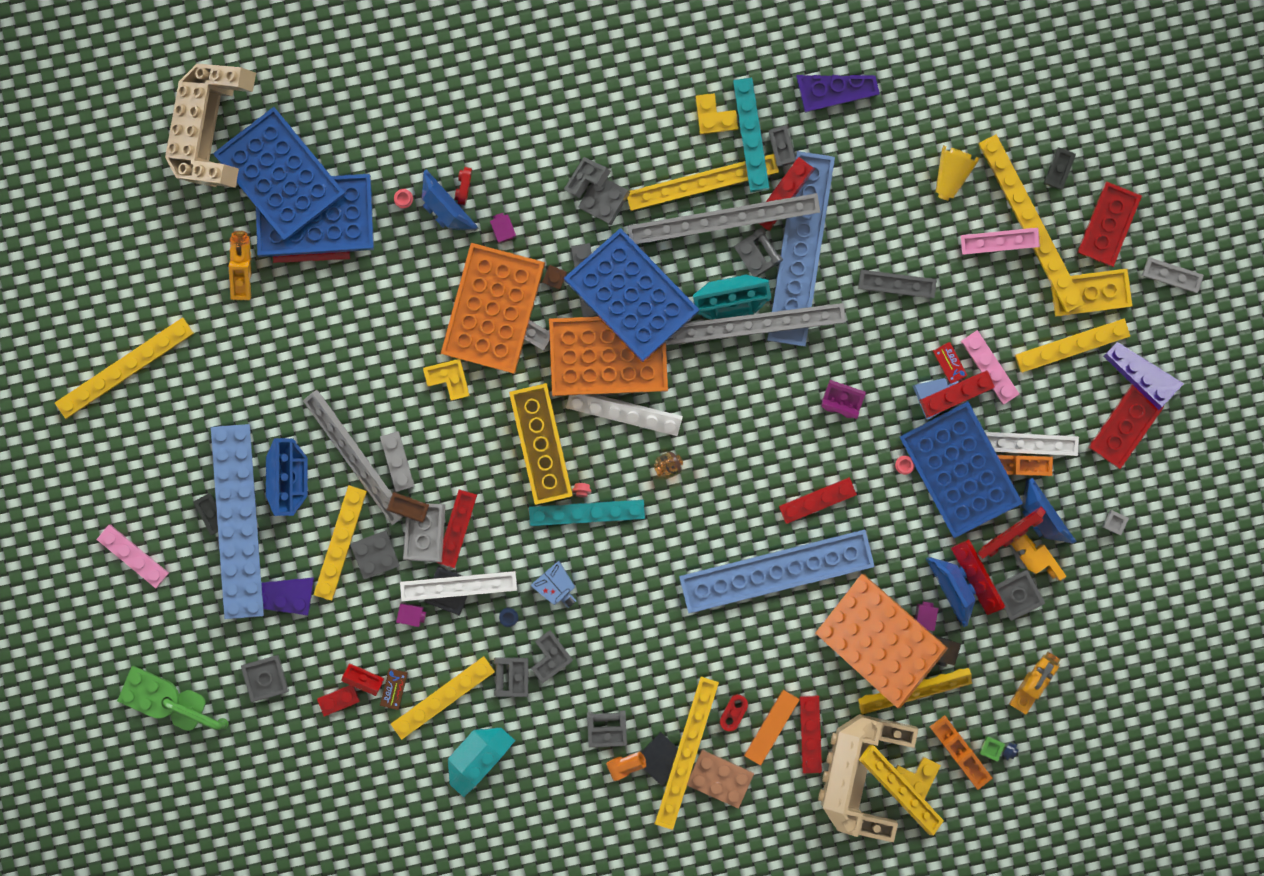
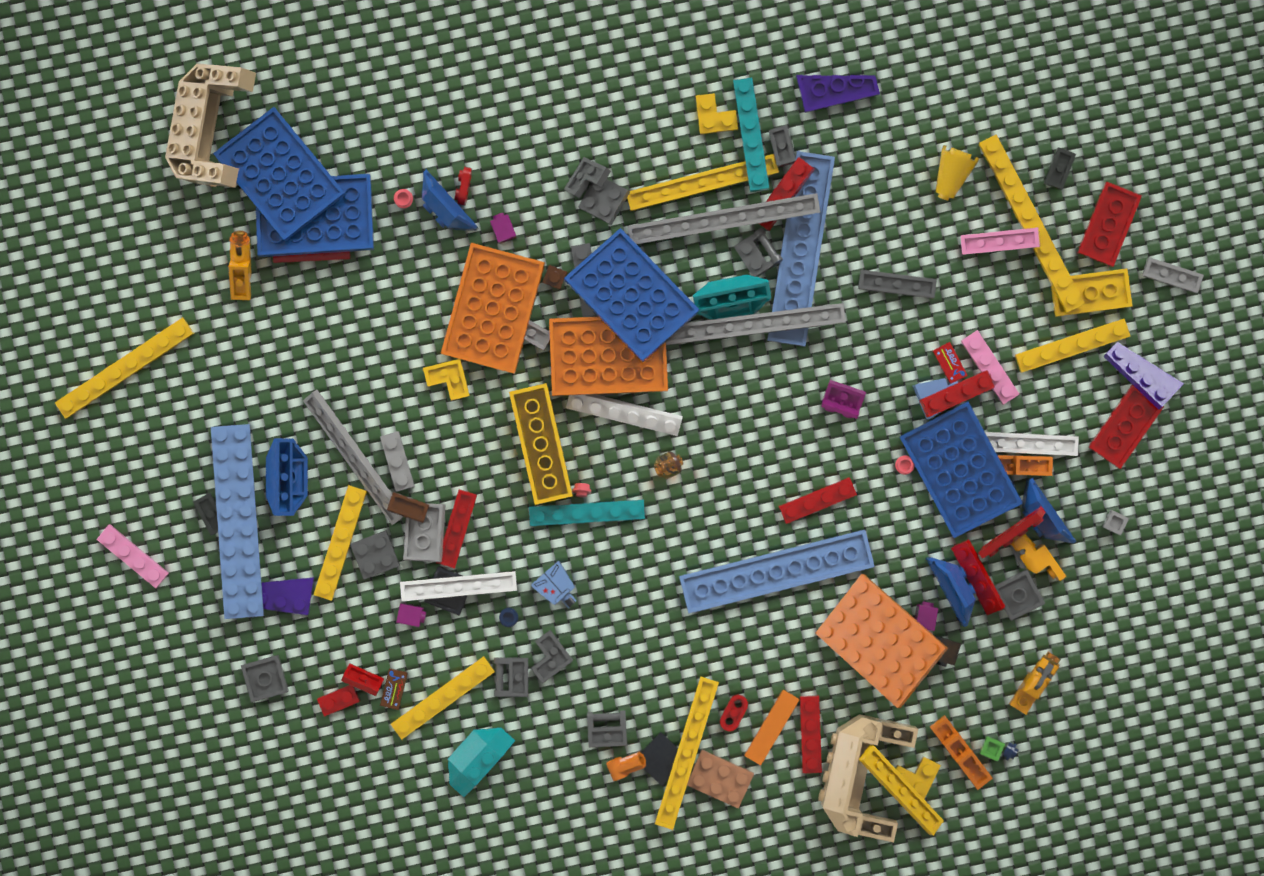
(148, 693): bright green plate -> none
(926, 688): yellow plate -> none

